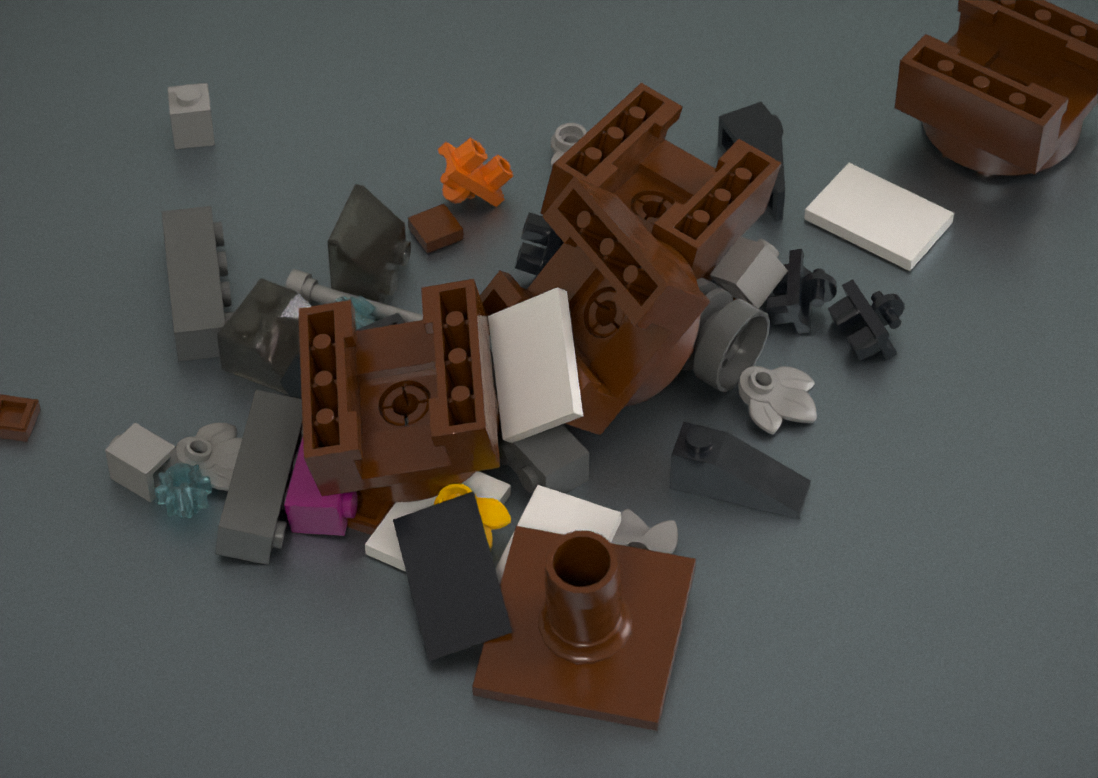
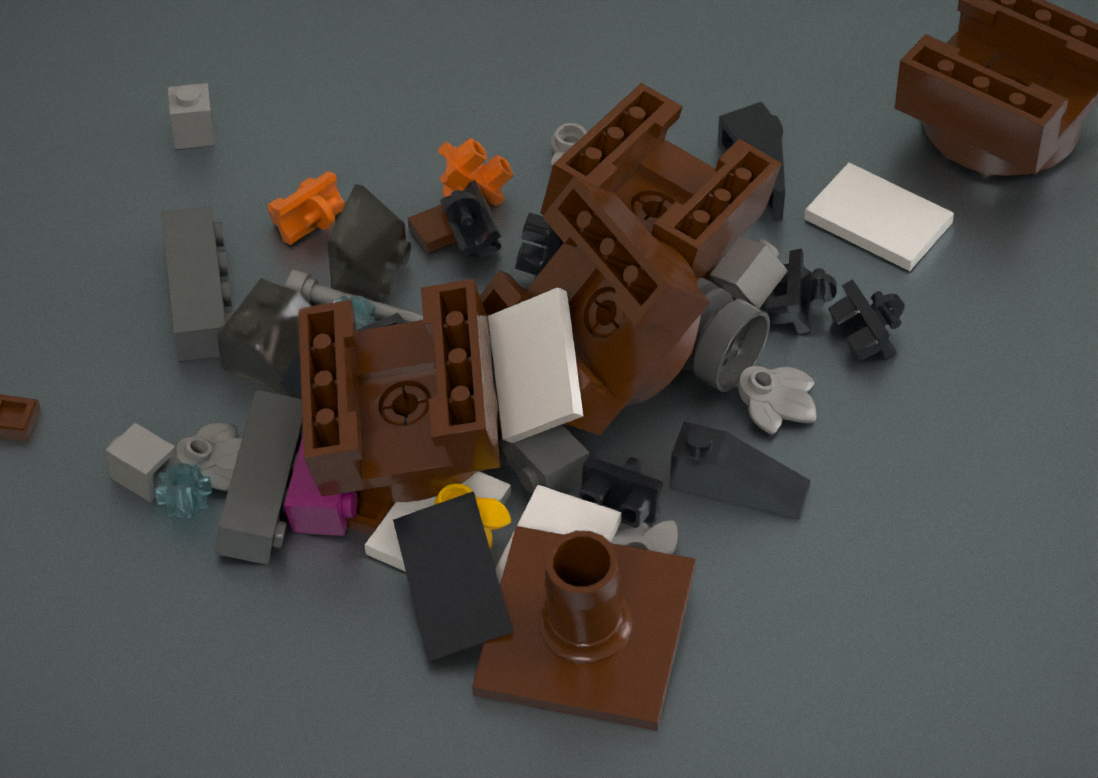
(306, 209): none -> orange hips
(472, 221): none -> black hips
(622, 489): none -> black hips

